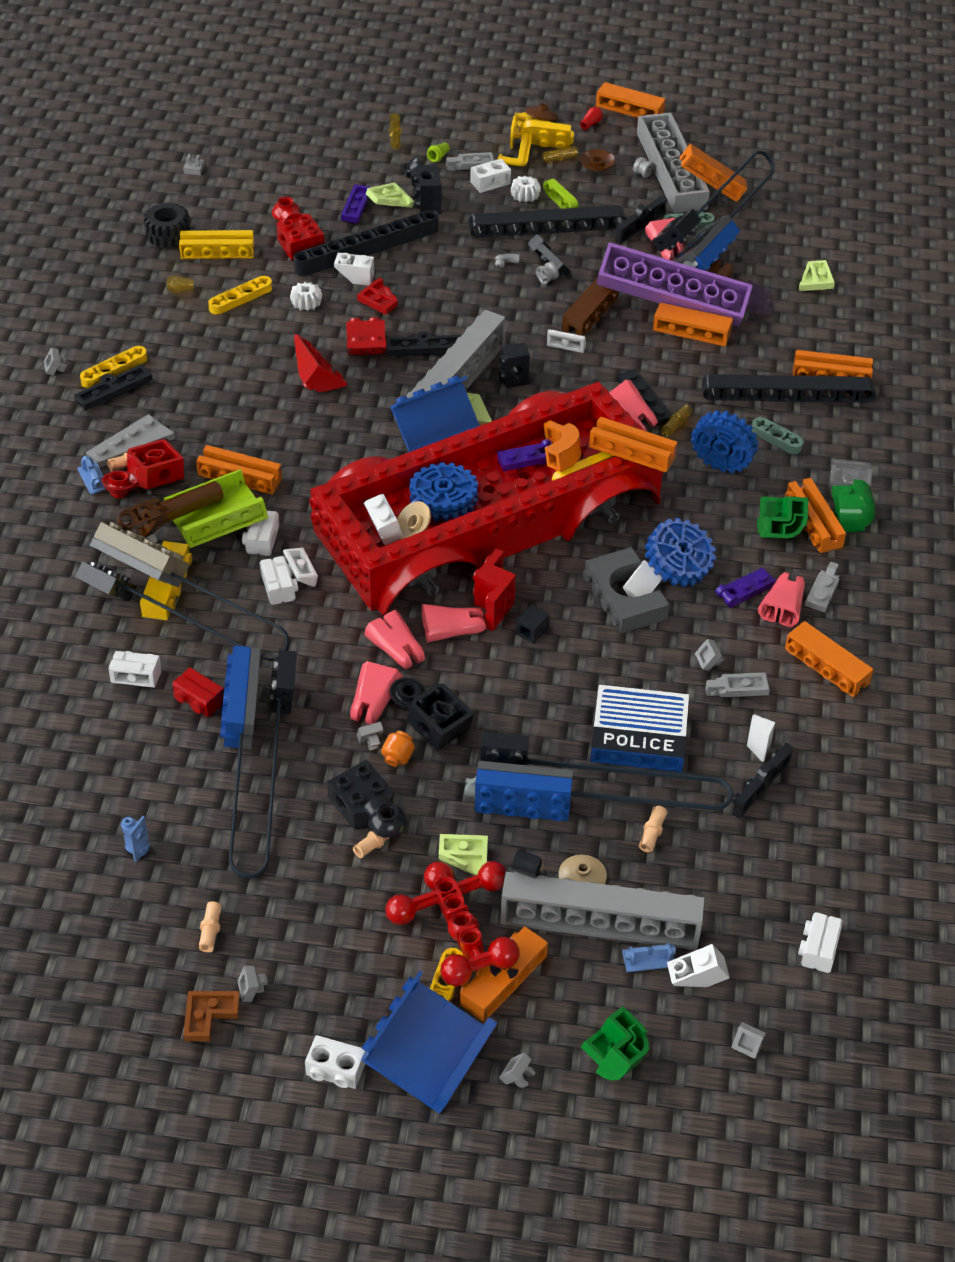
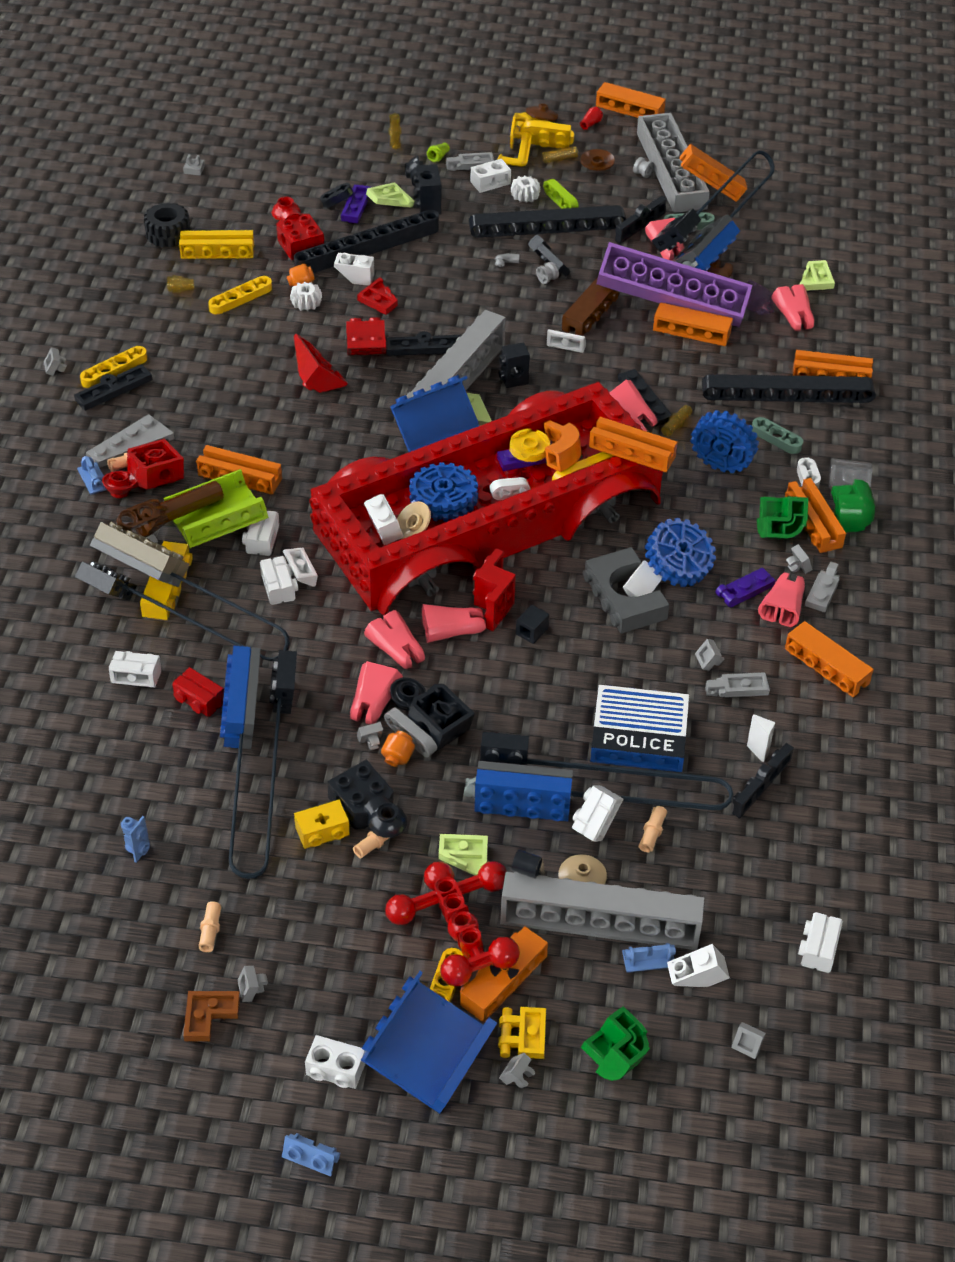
(300, 274): none -> orange head
(302, 1151): none -> medium blue hinge
(321, 824): none -> yellow brick
(336, 195): none -> black beam
(399, 722): none -> light grey beam
(506, 488): none -> white beam
(529, 445): none -> yellow tile
(531, 1032): none -> yellow plate
(596, 812): none -> white brick
(794, 306): none -> coral piece
(799, 560): none -> light grey tile
(813, 473): none -> white beam

